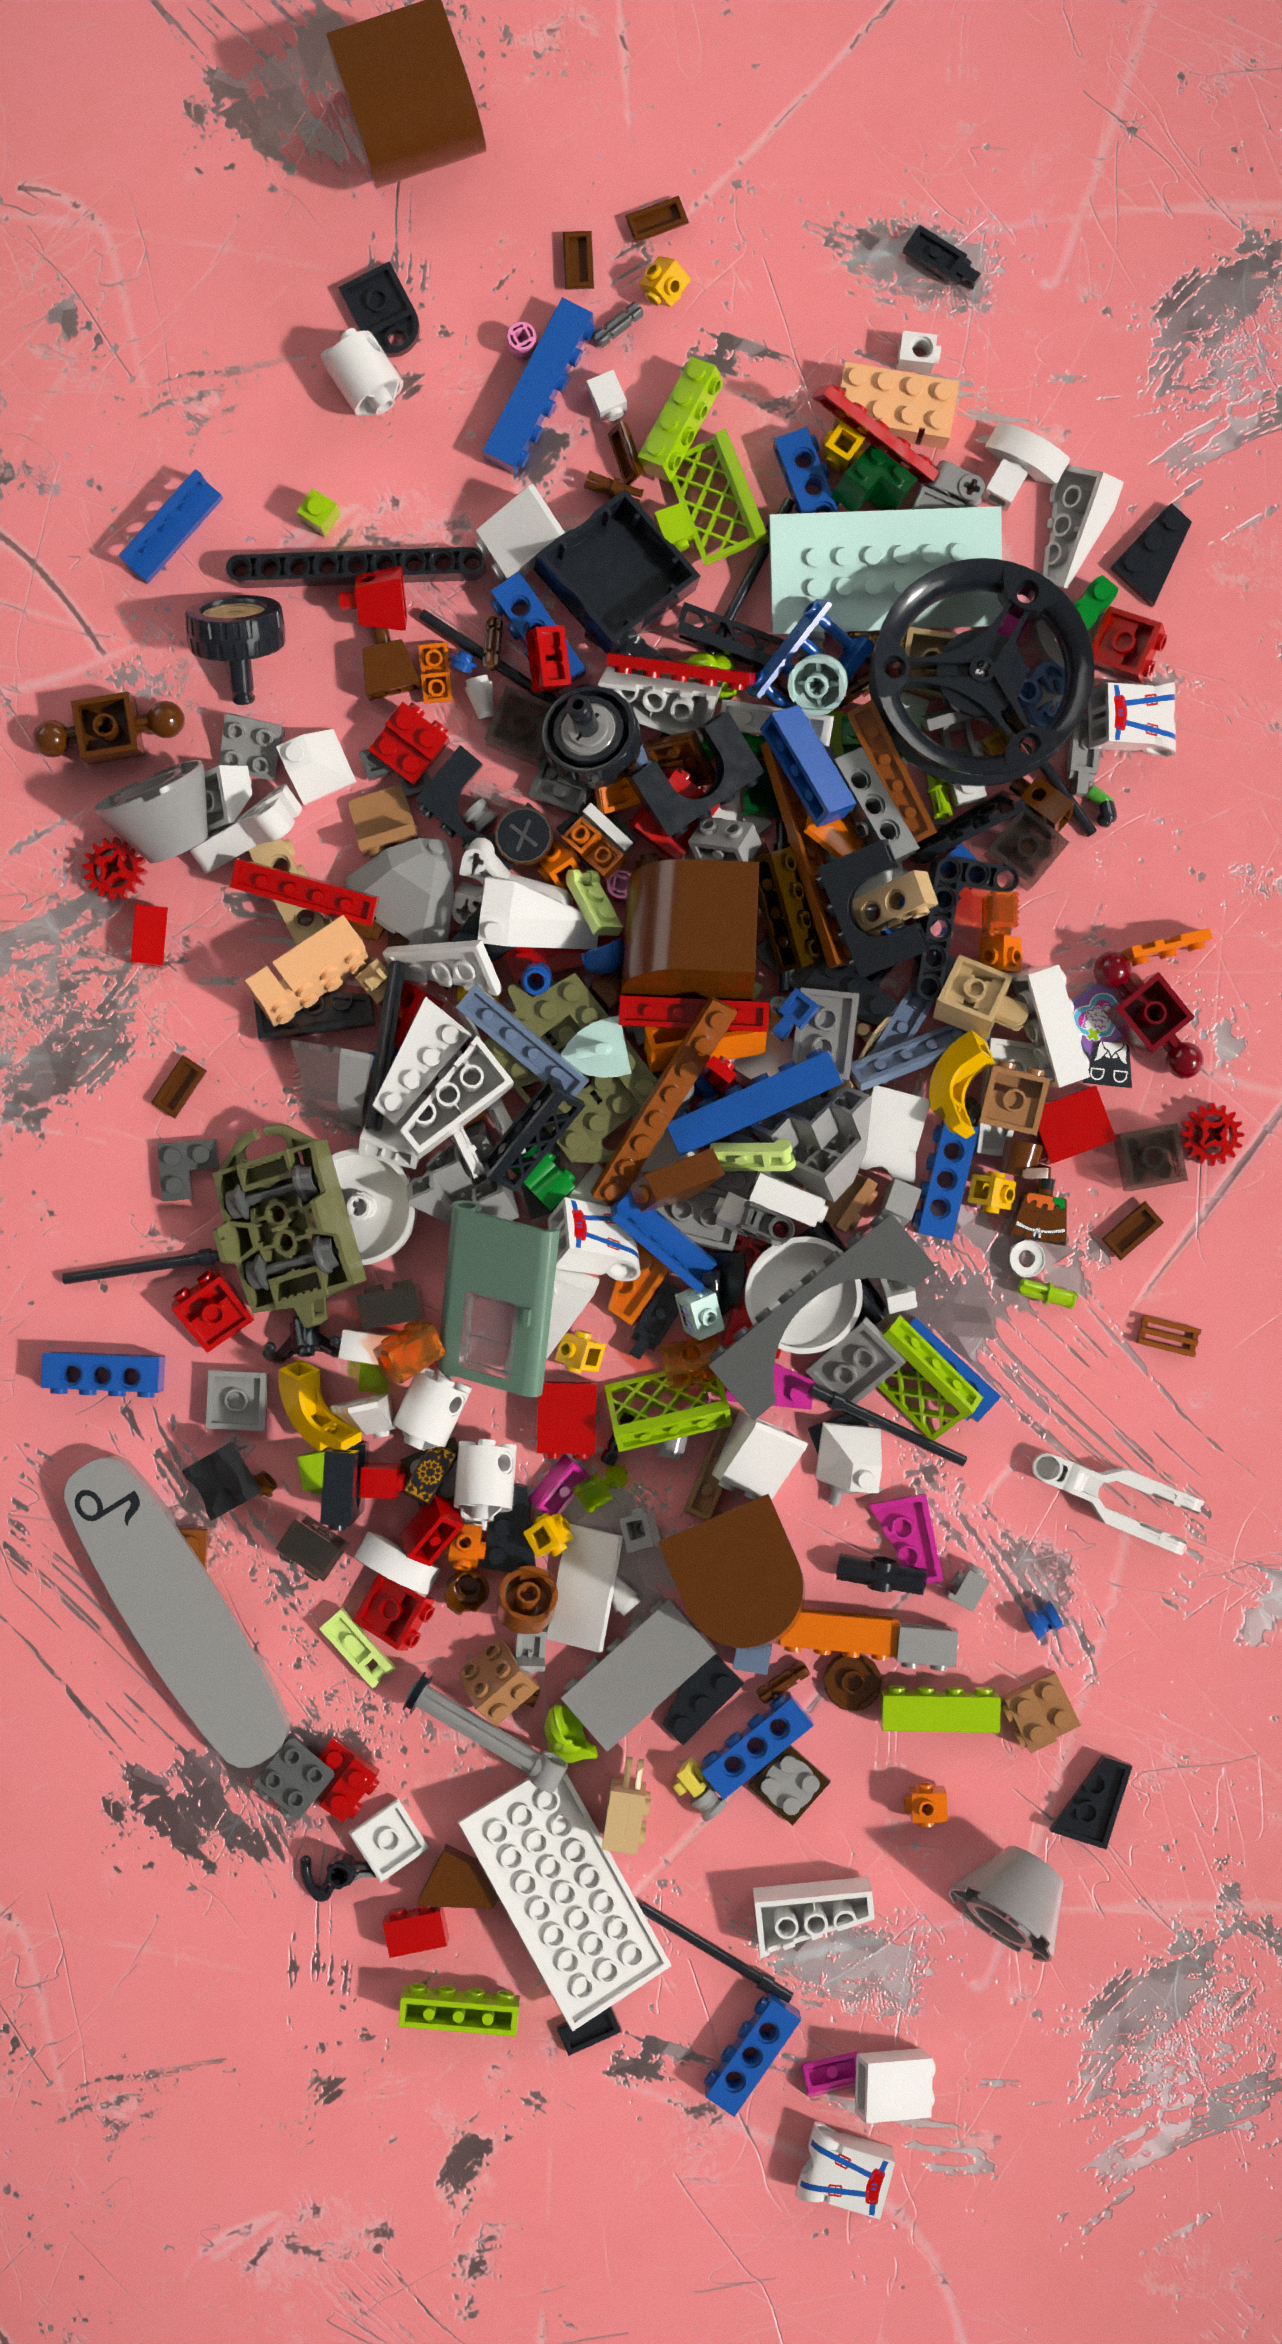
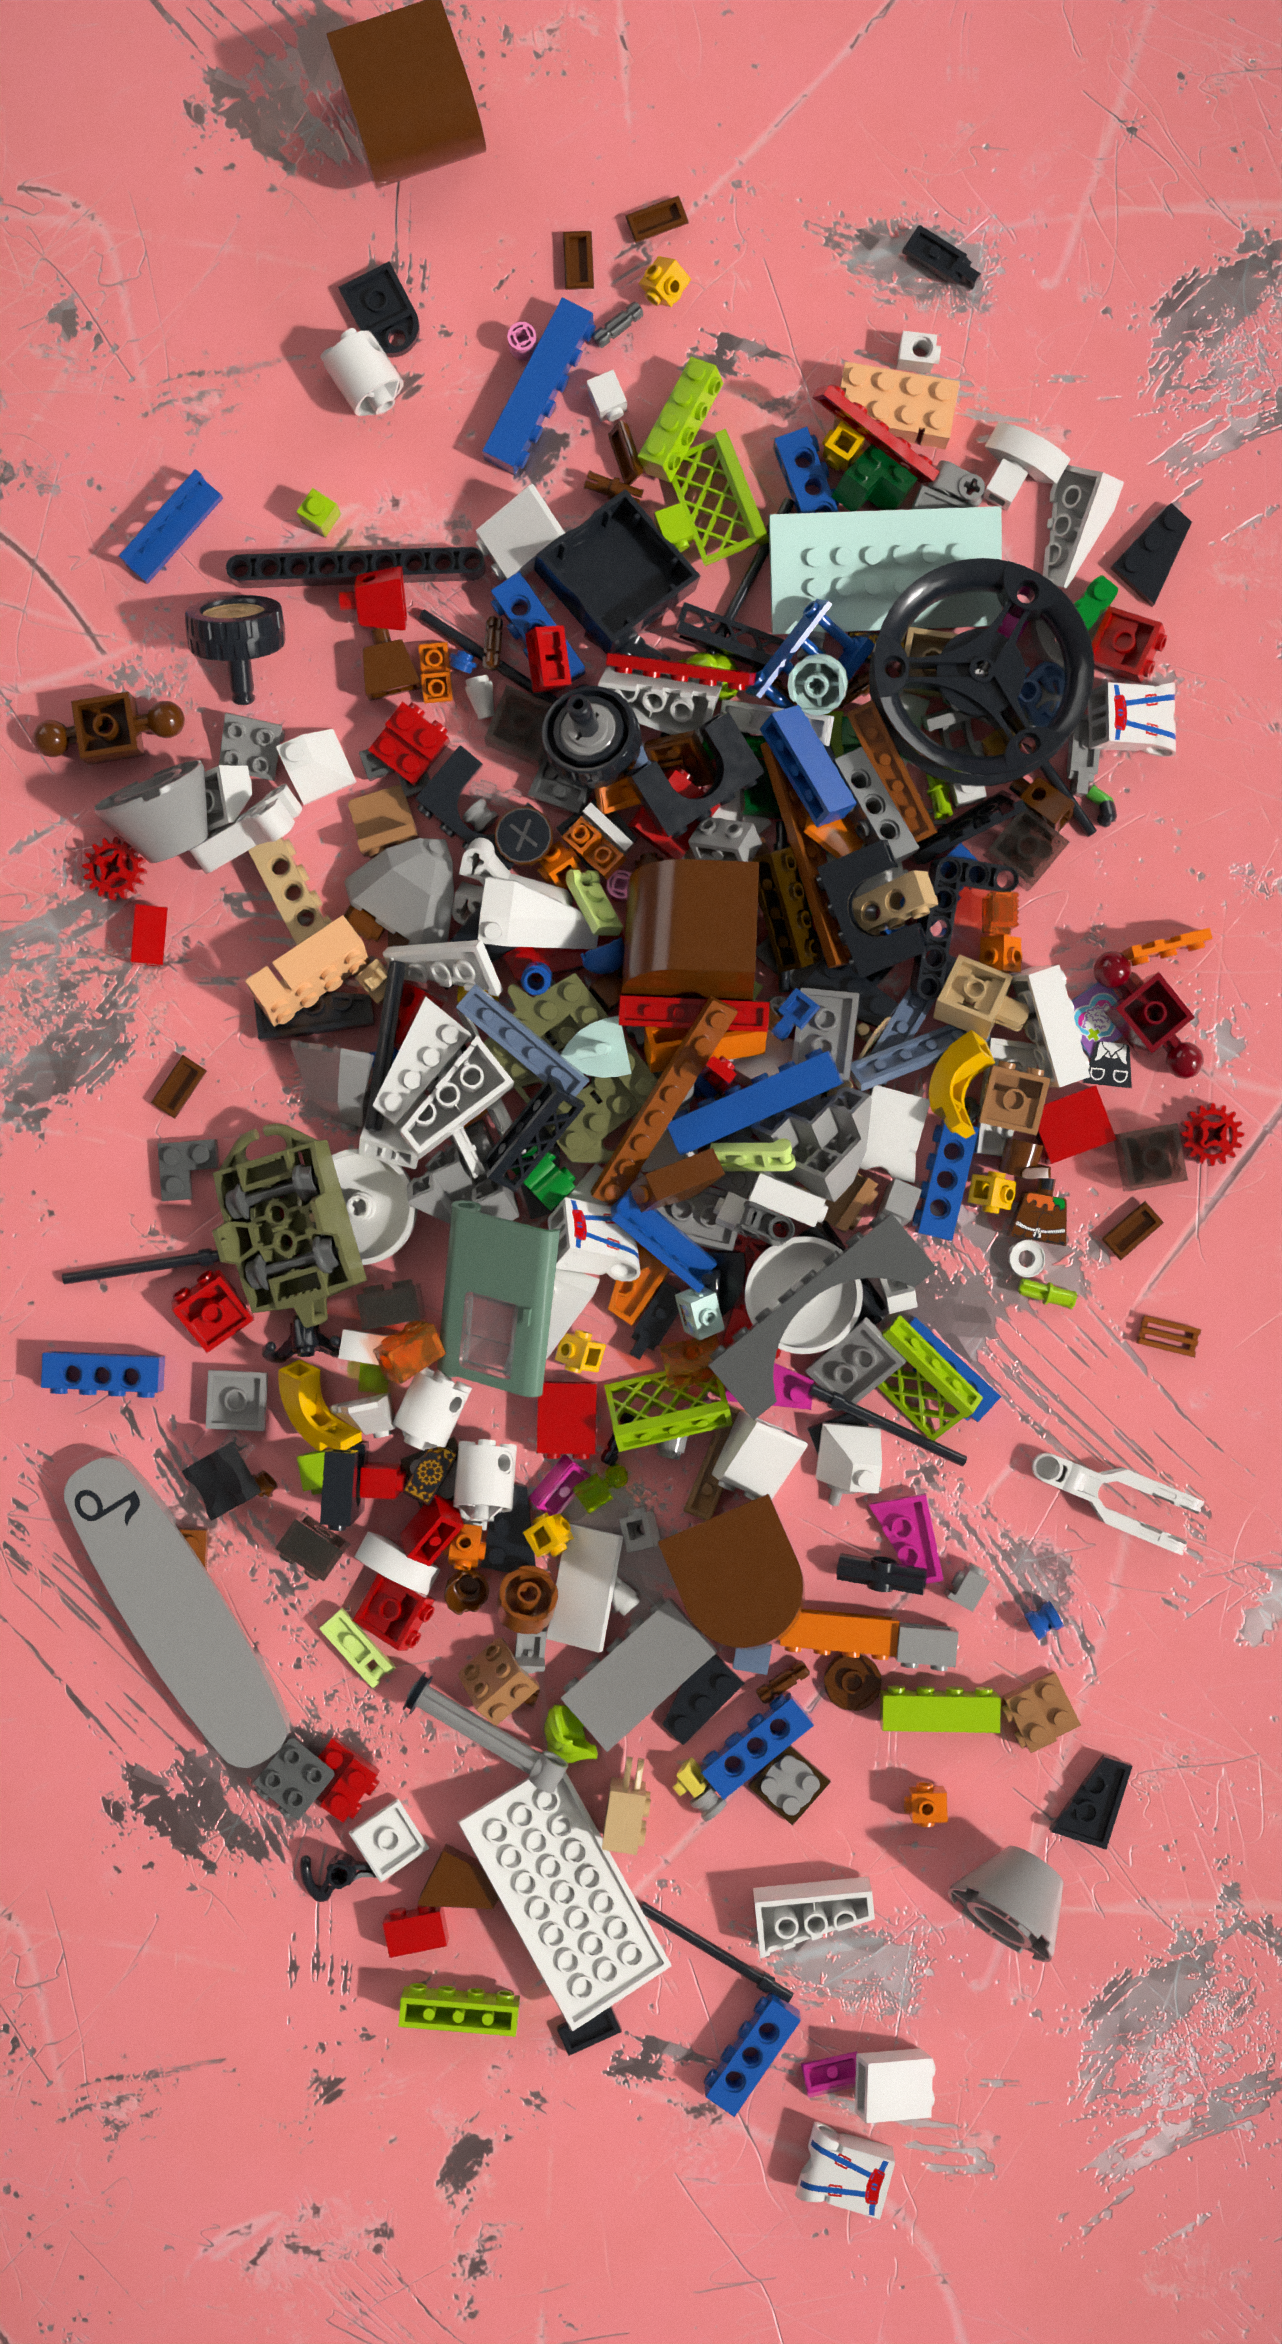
(304, 891): red plate -> none

